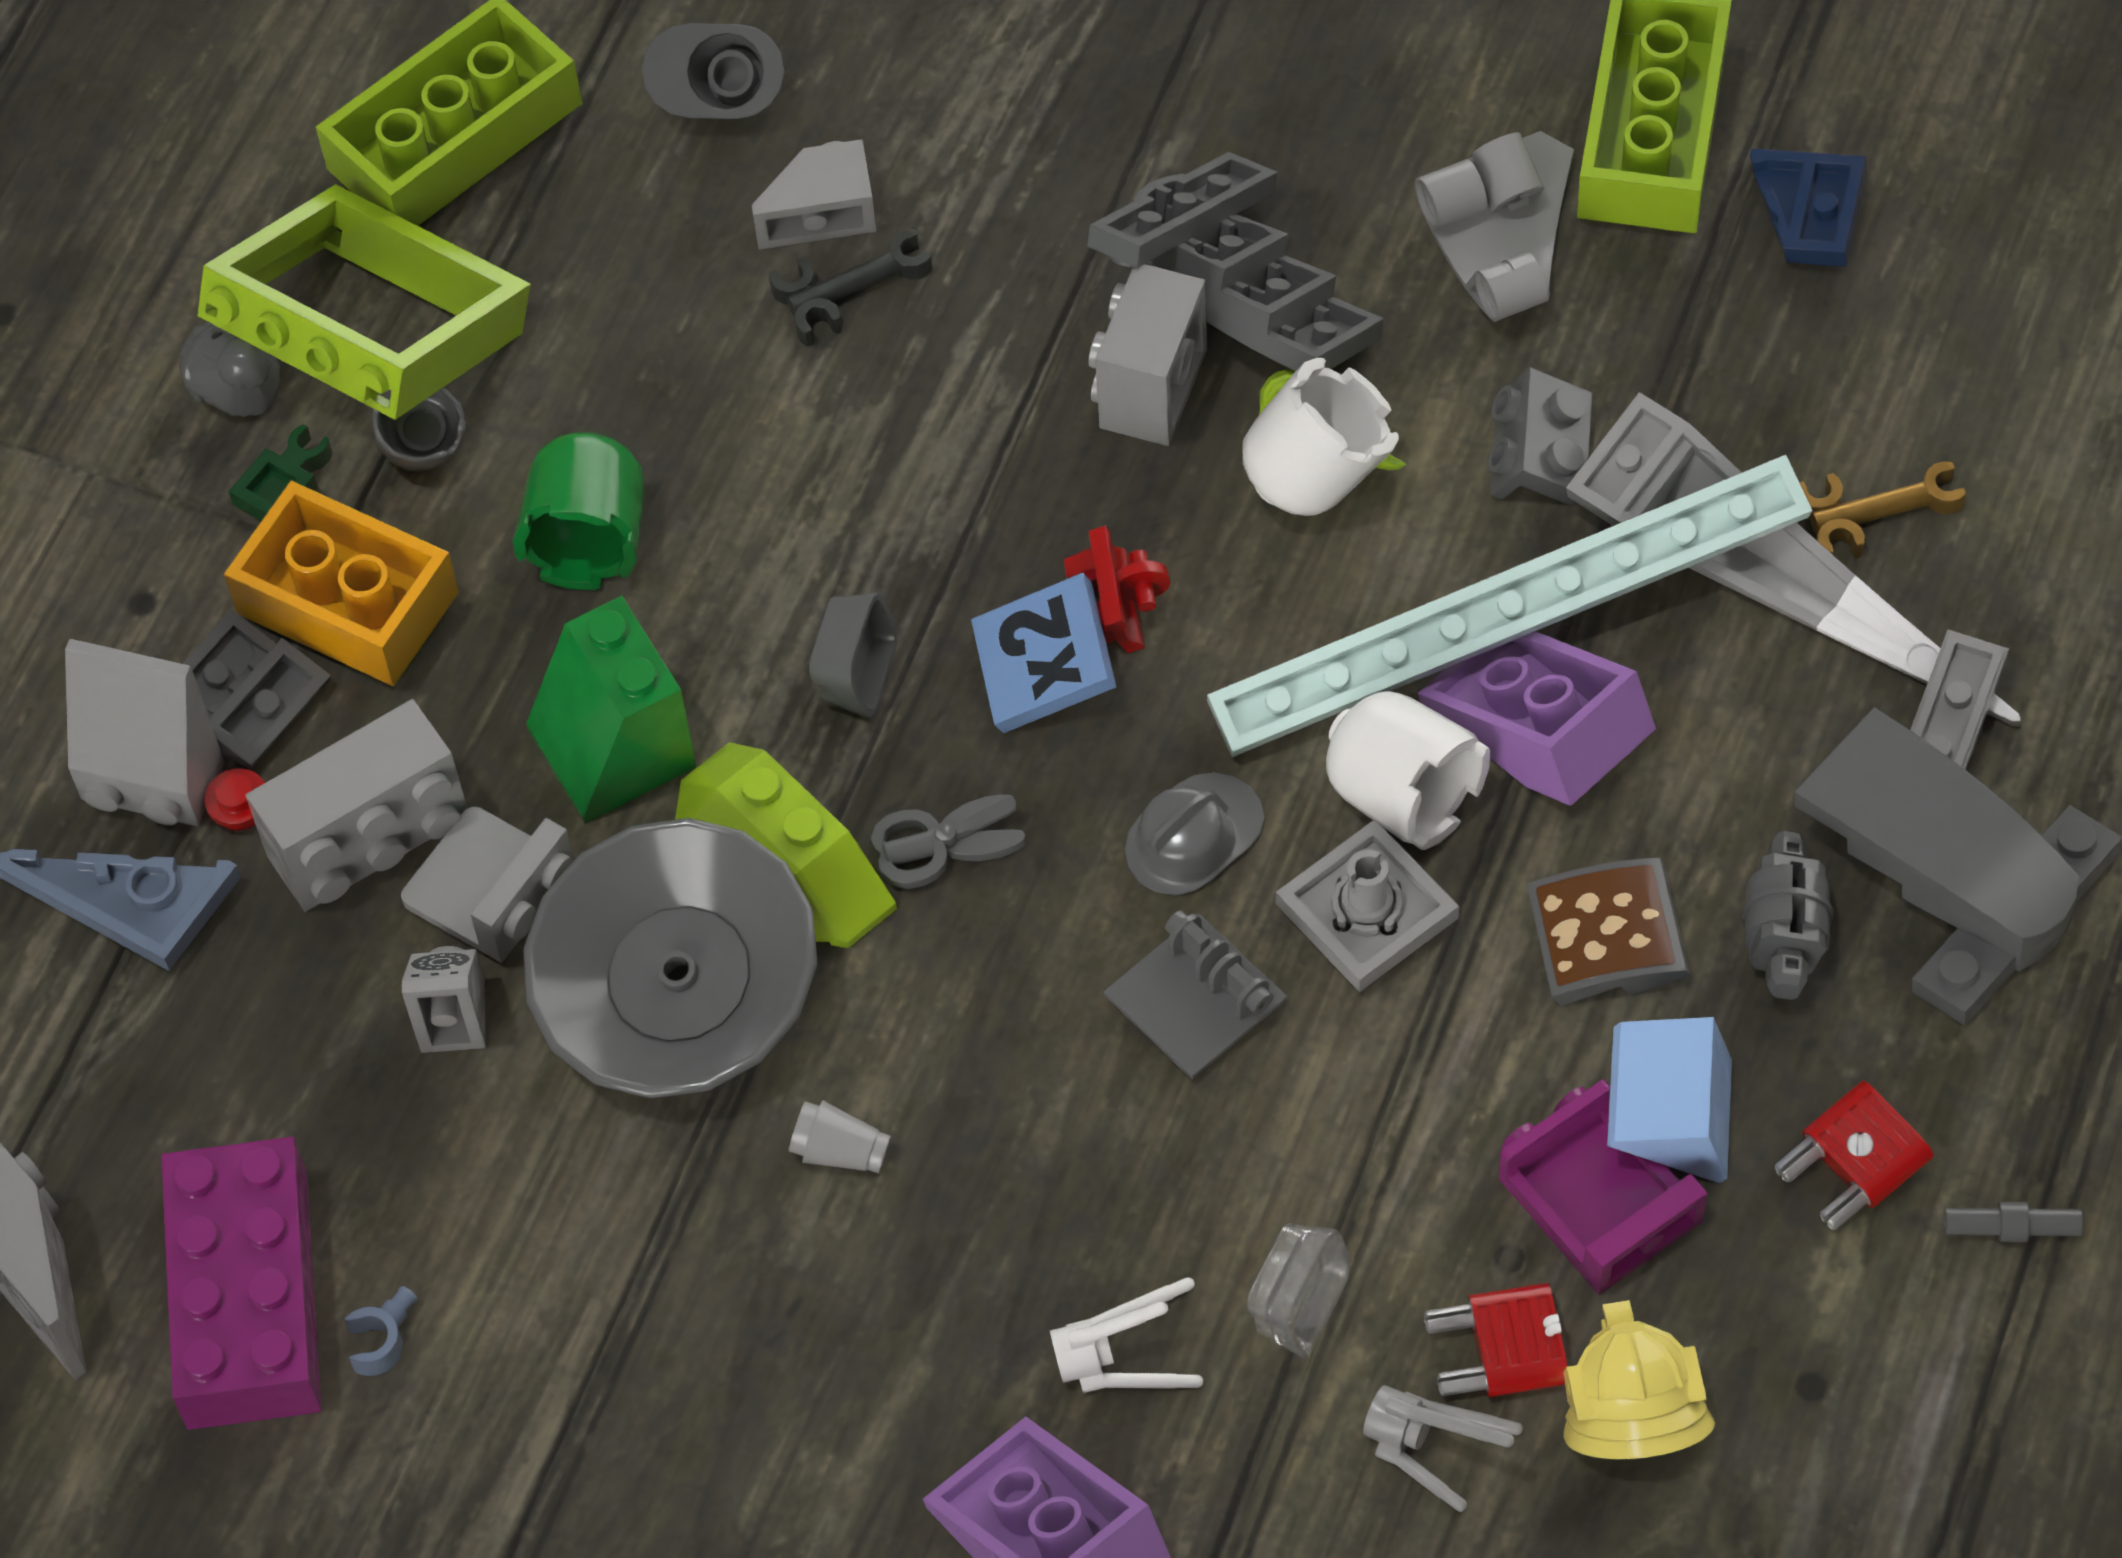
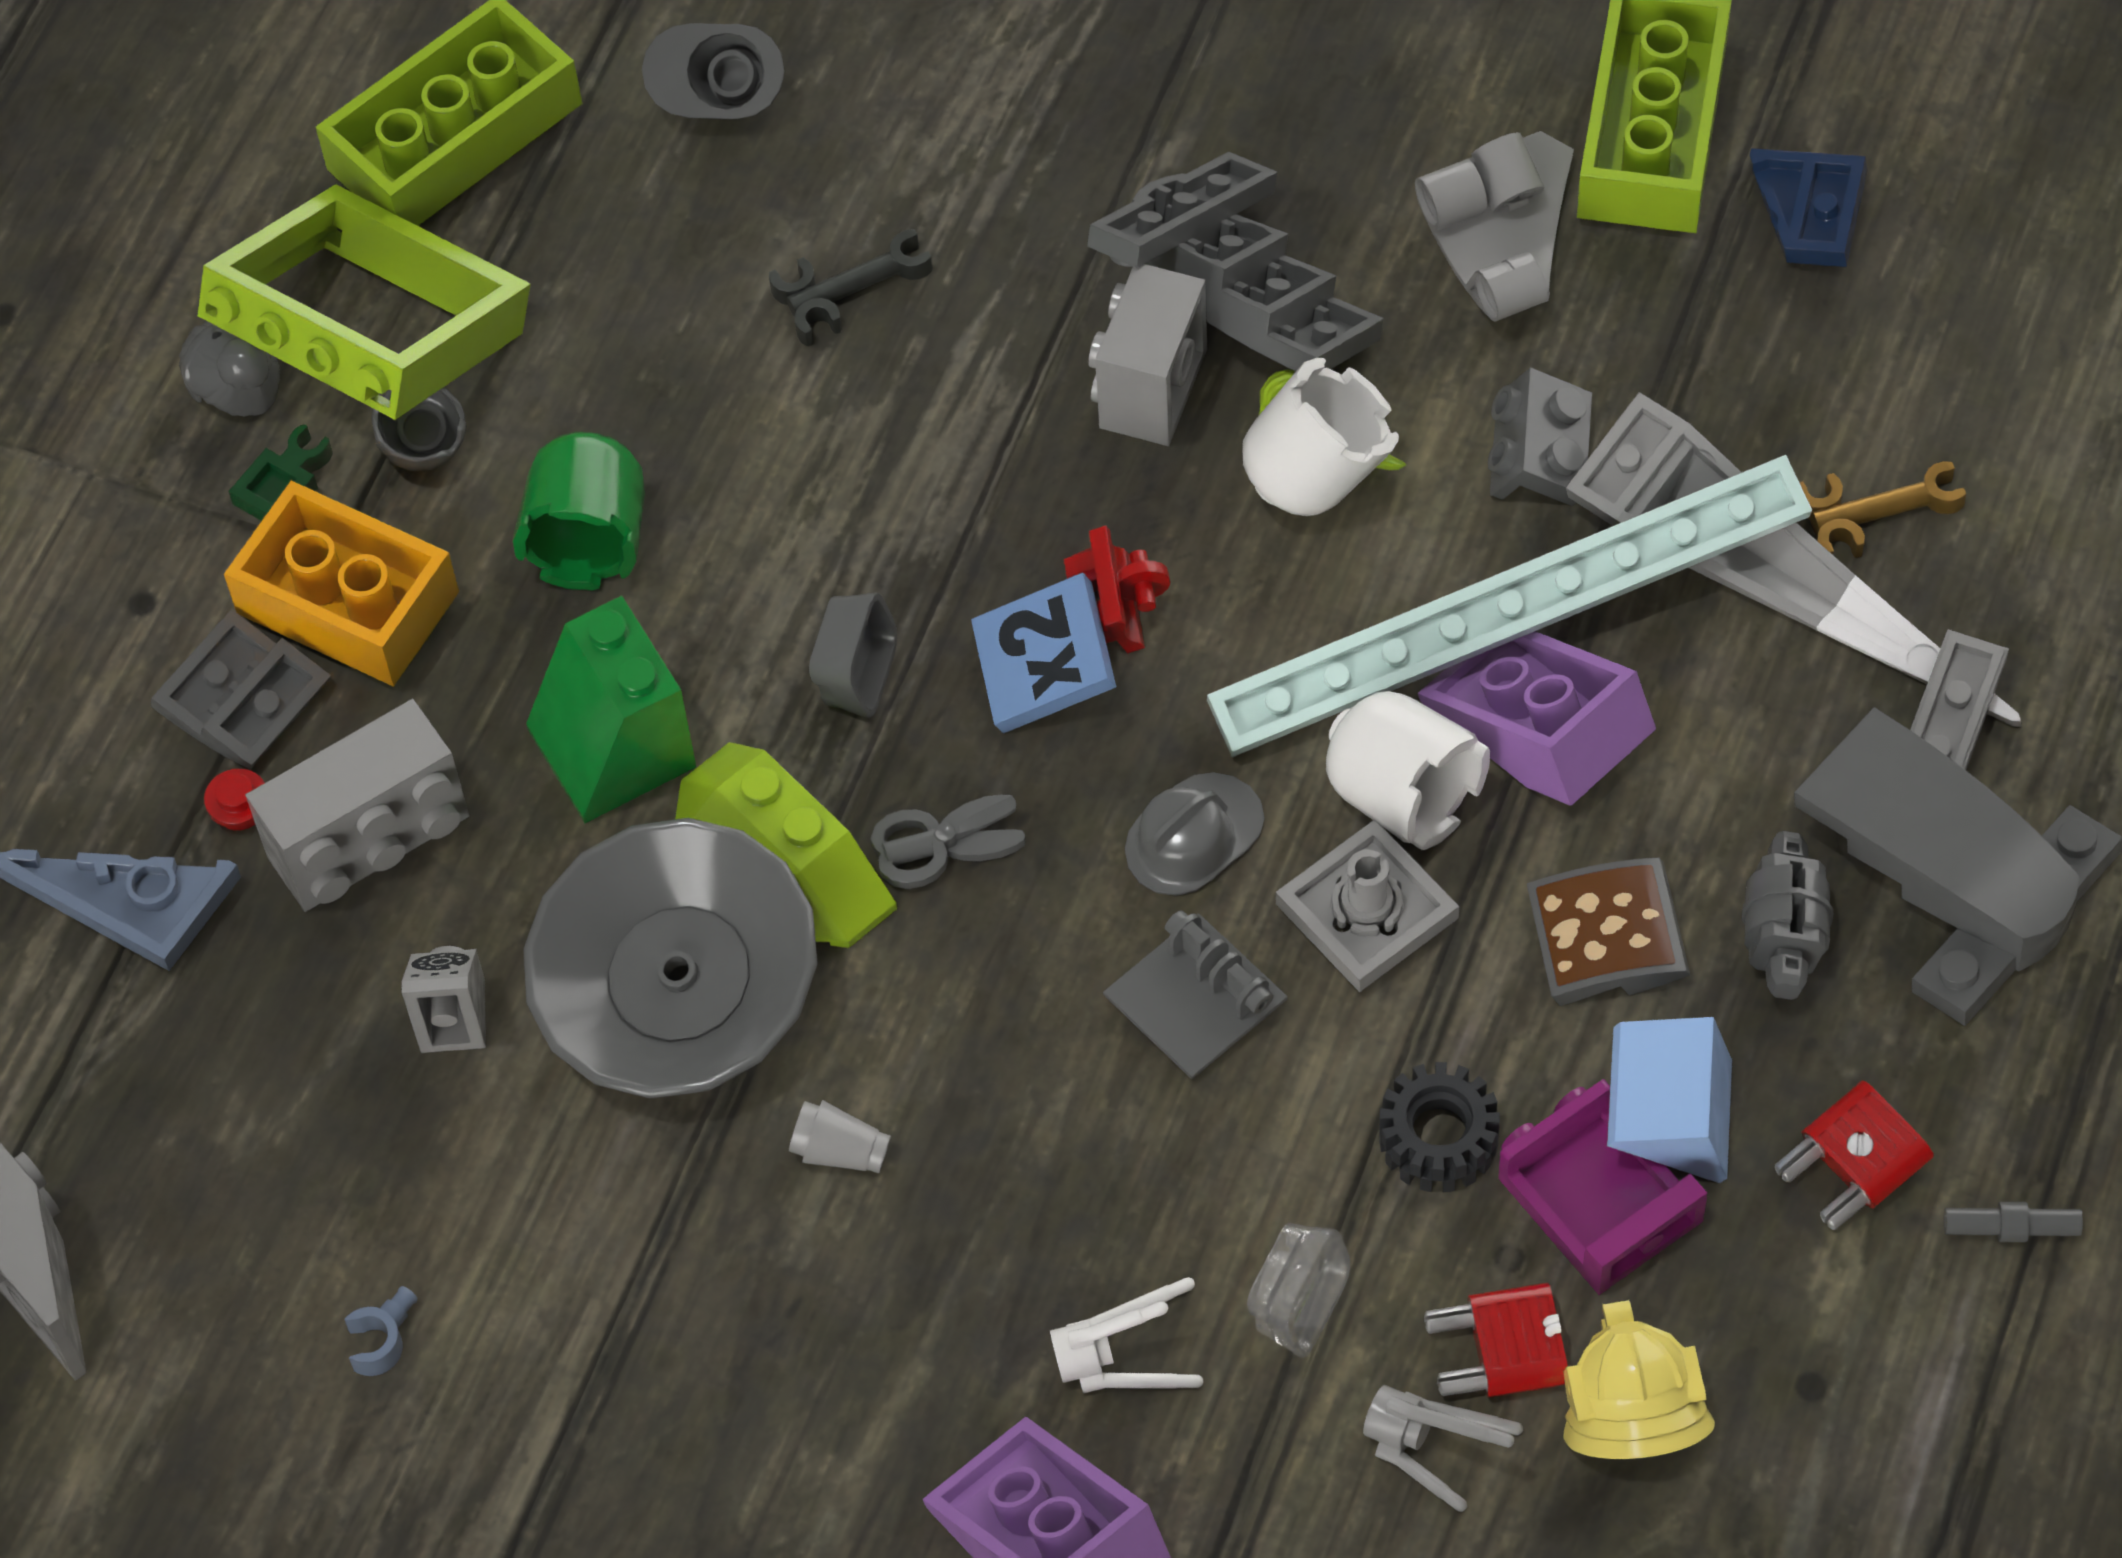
(138, 734): light grey slope -> none
(240, 1283): magenta brick -> none
(488, 880): light grey bracket -> none
(817, 197): light grey slope -> none
(1439, 1161): none -> black tyre

